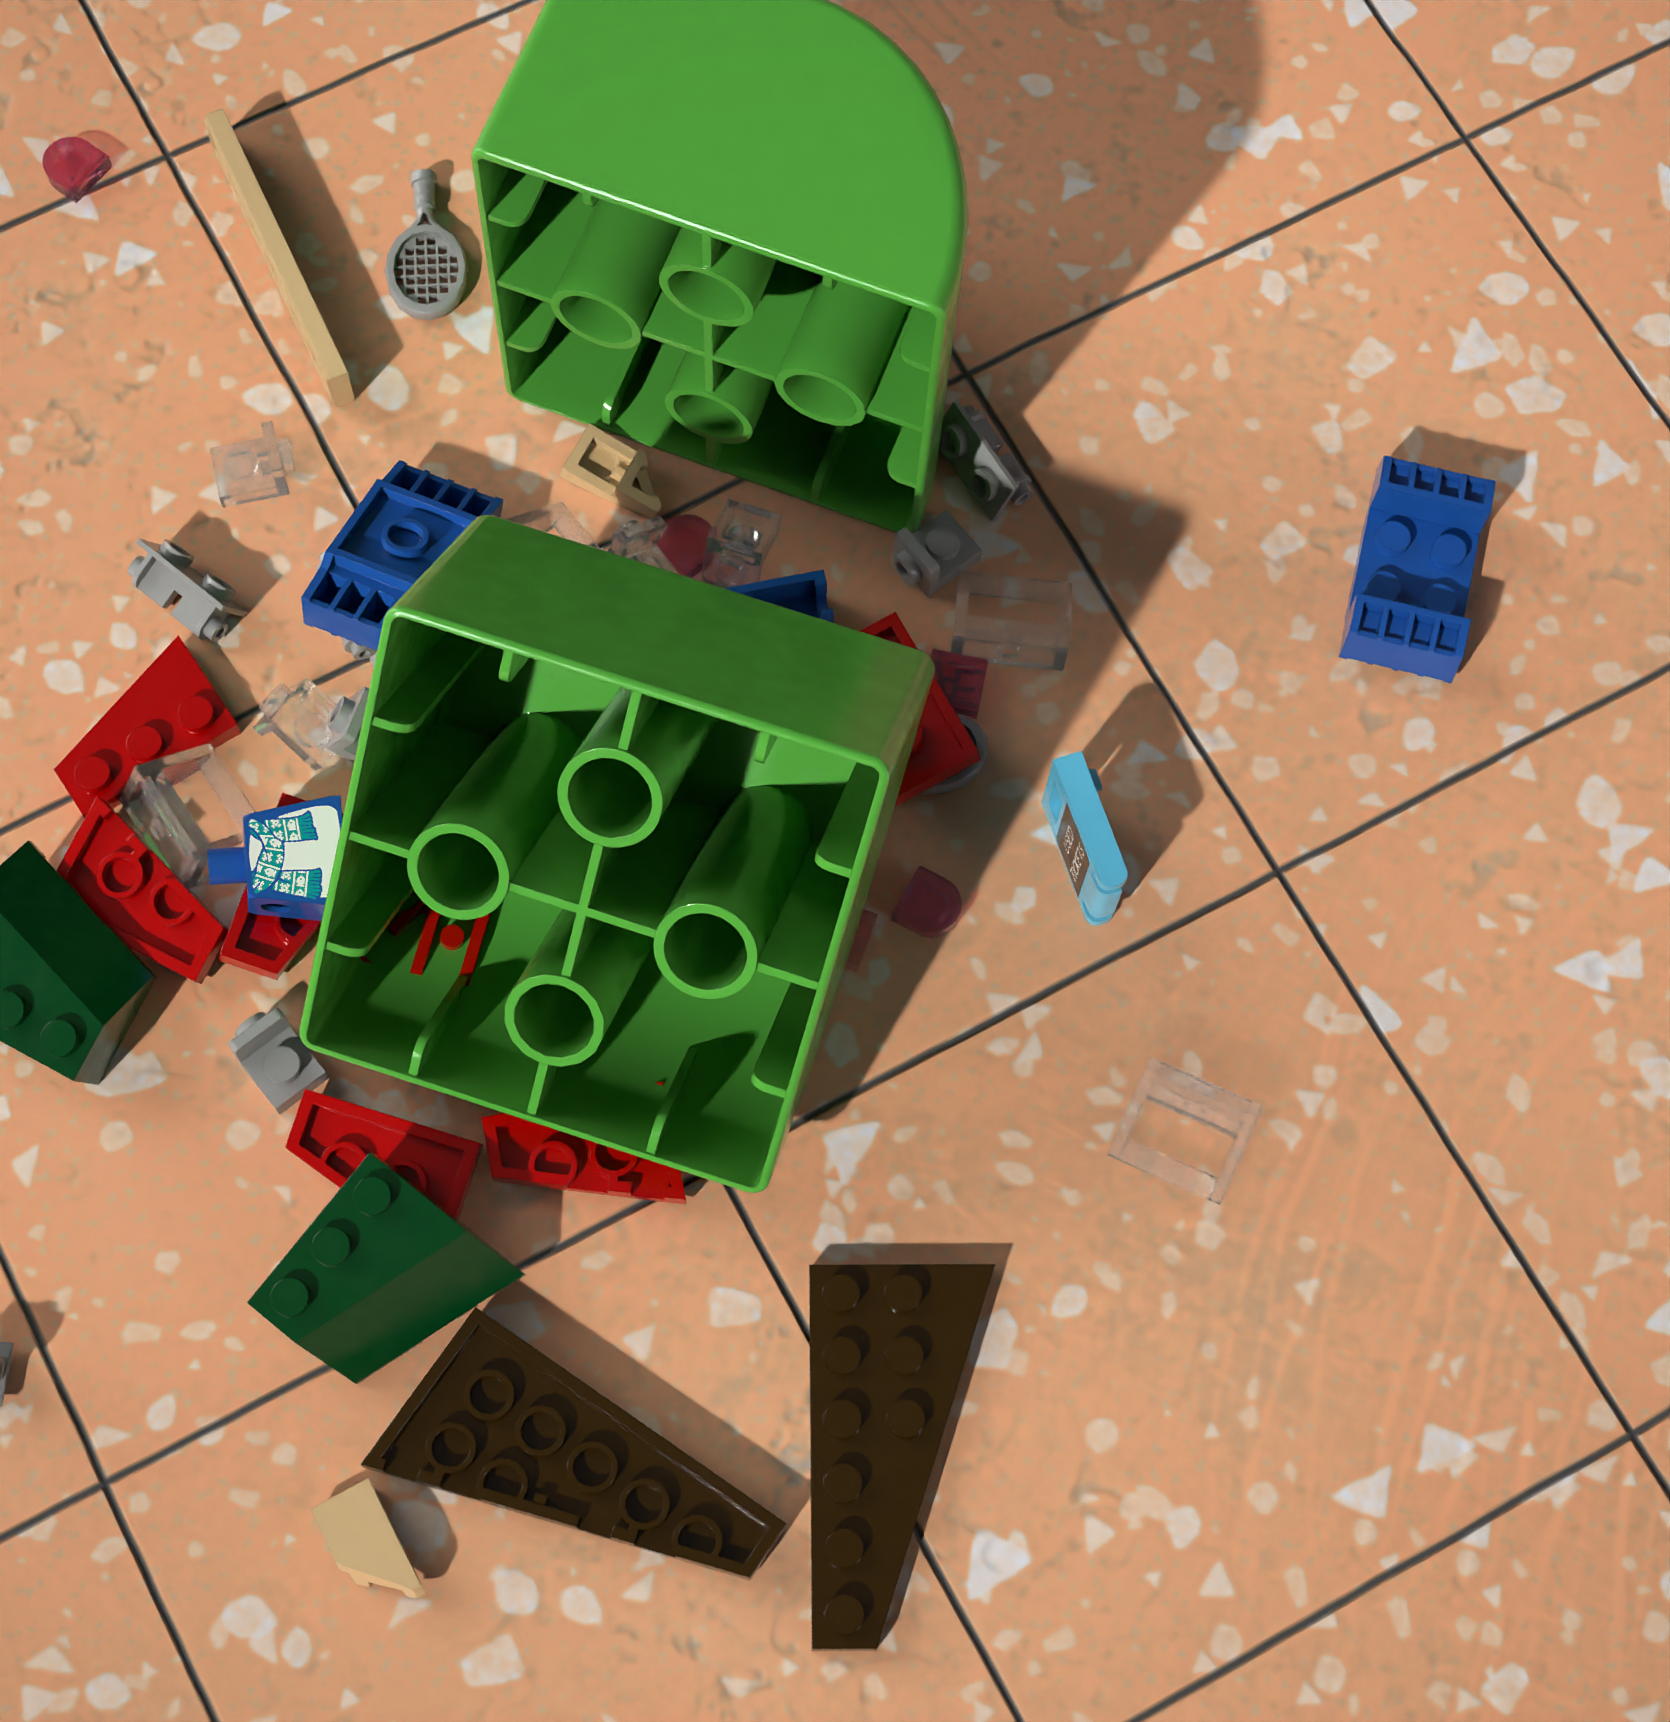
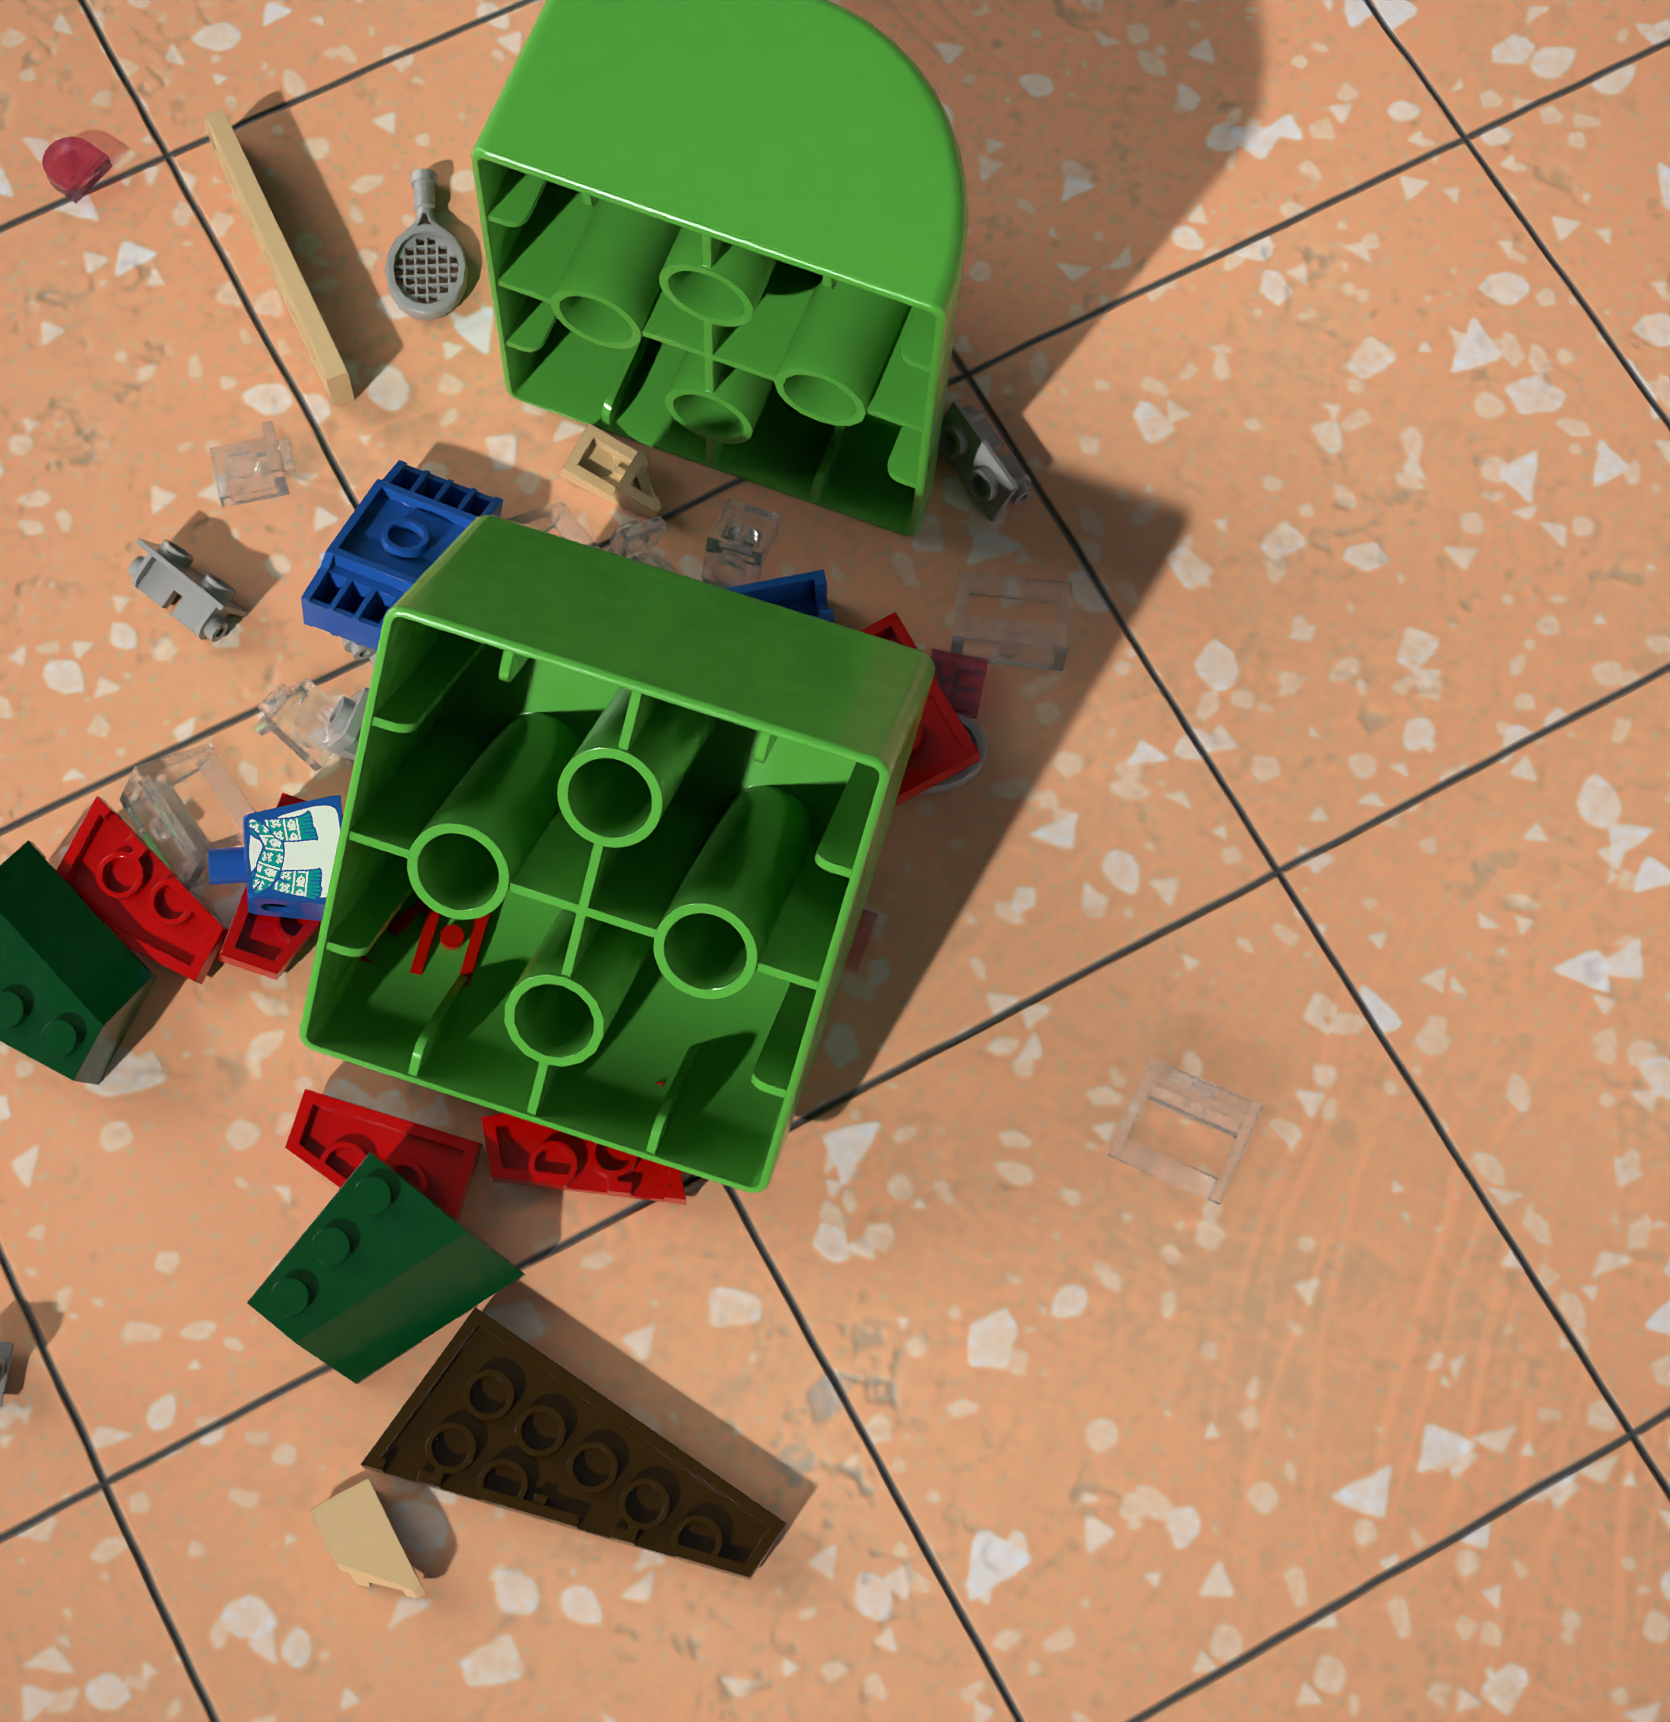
(158, 716): red wing -> none
(276, 1059): light grey bracket -> none
(685, 543): clear pink tile -> none
(881, 1392): dark brown wing -> none
(928, 905): clear pink tile -> none
(934, 553): light grey bracket -> none
(1084, 836): medium azure container -> none
(1416, 569): blue plate -> none

